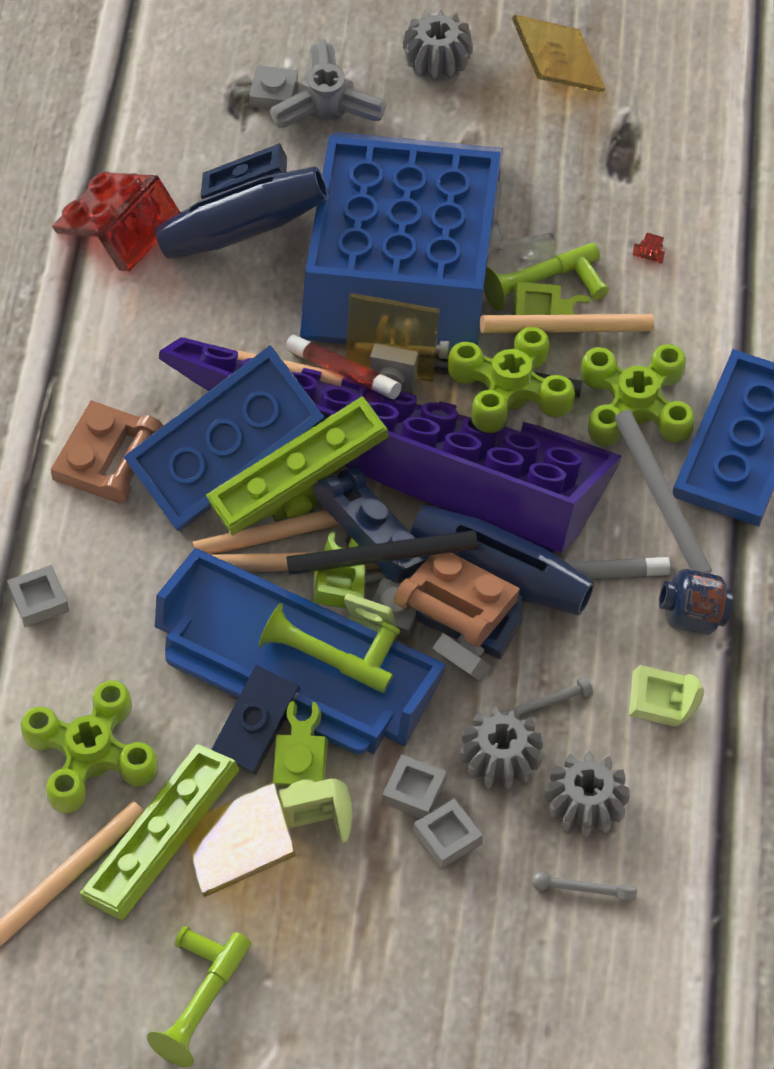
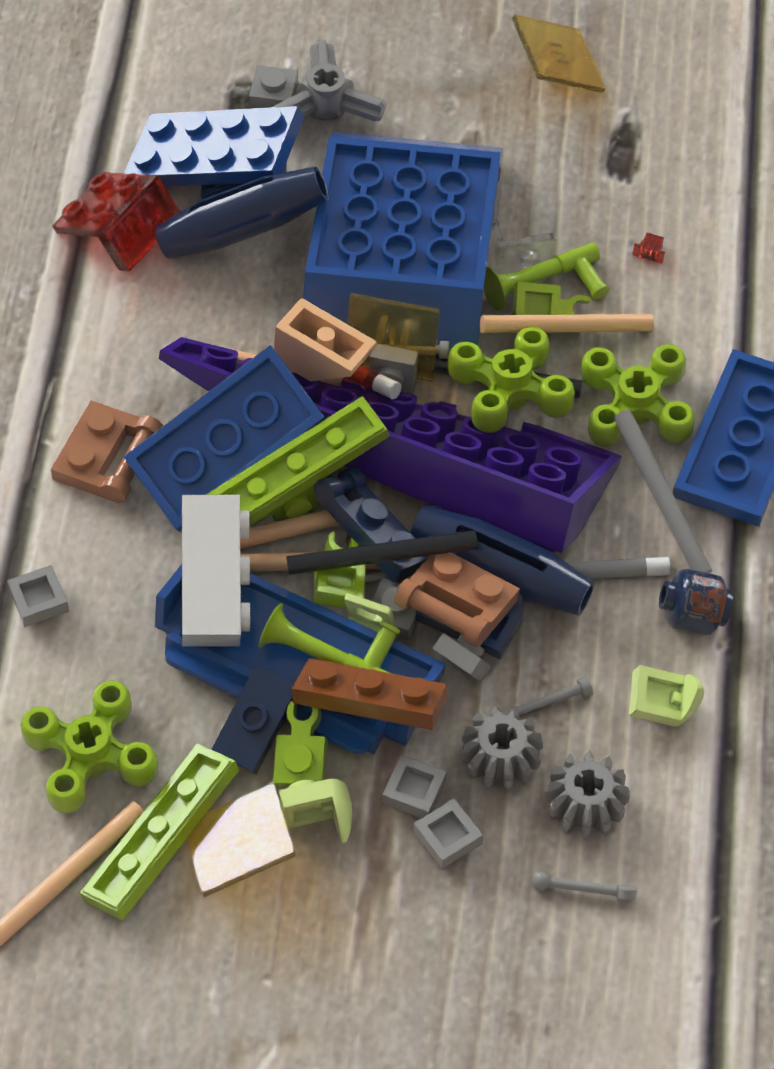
(175, 1041): lime piece -> none
(213, 570): none -> white brick
(216, 145): none -> plate
(319, 343): none -> light nougat slope
(370, 693): none -> dark orange plate
(437, 44): light grey gear -> none

